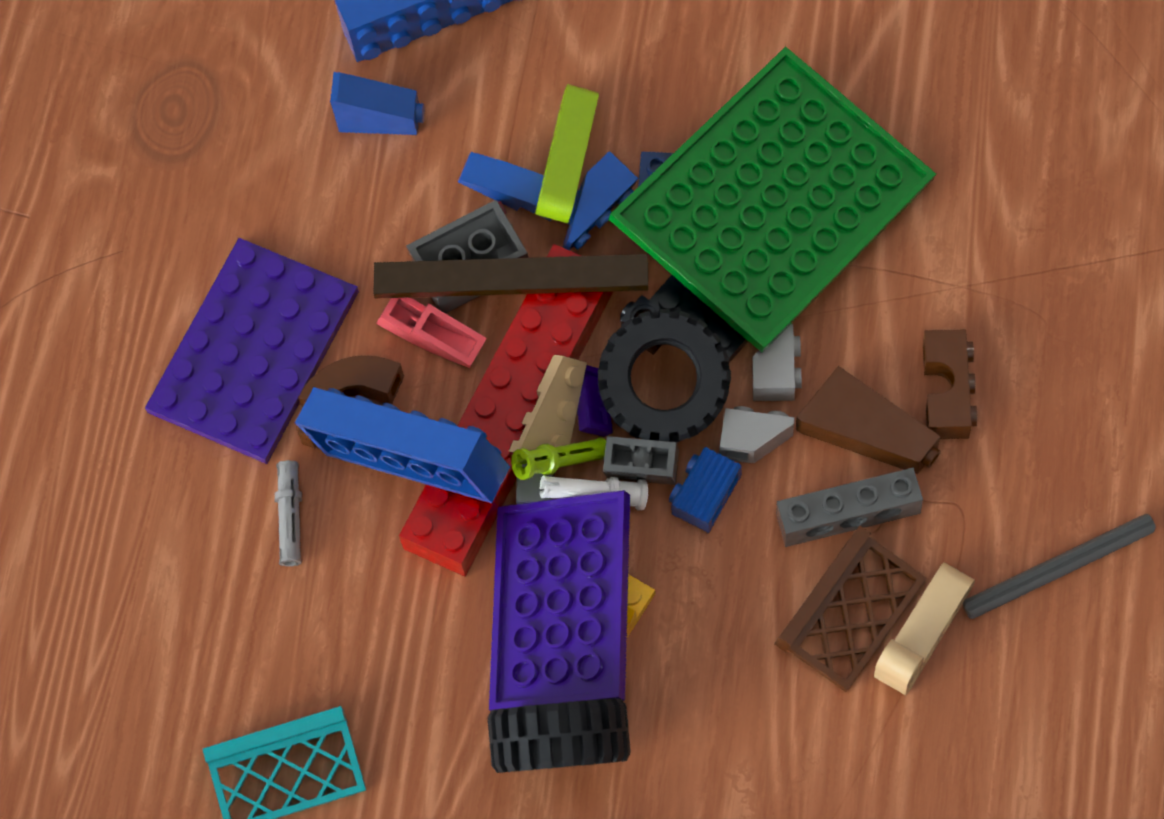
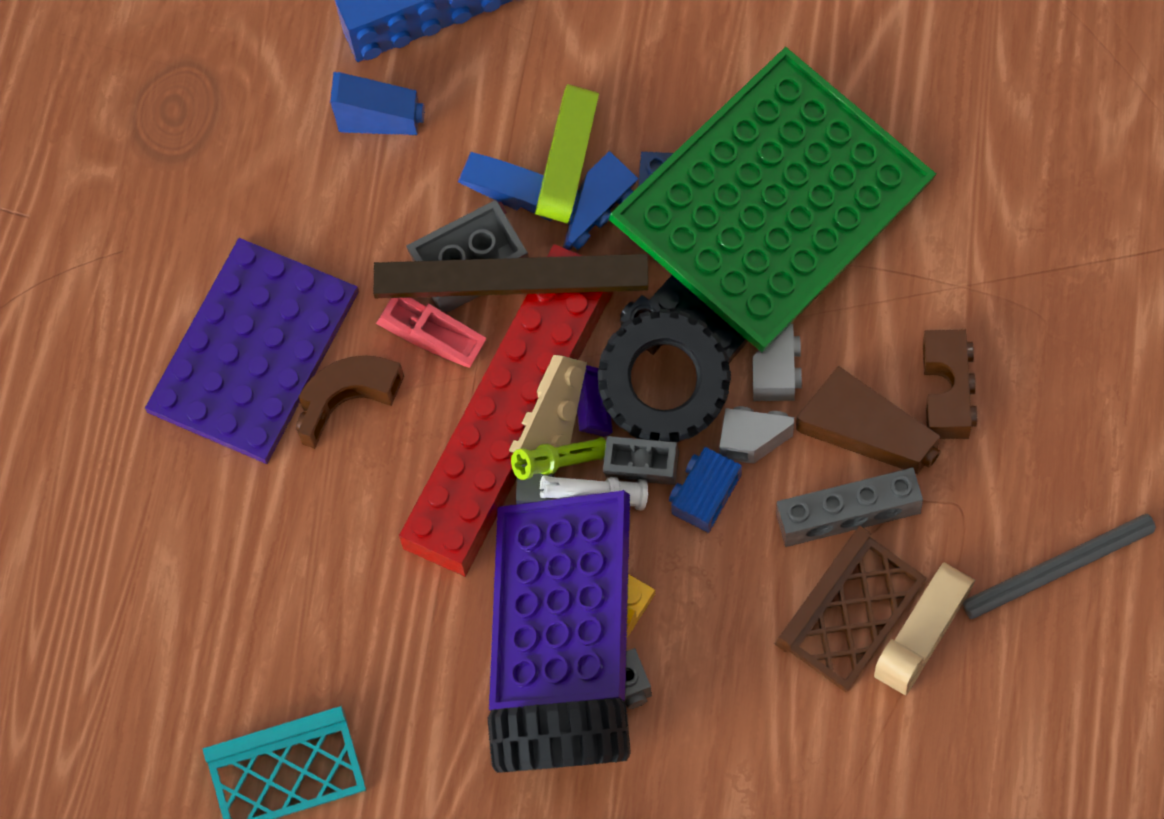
(288, 501): light grey pin -> none
(403, 443): blue brick -> none
(637, 684): none -> dark grey brick

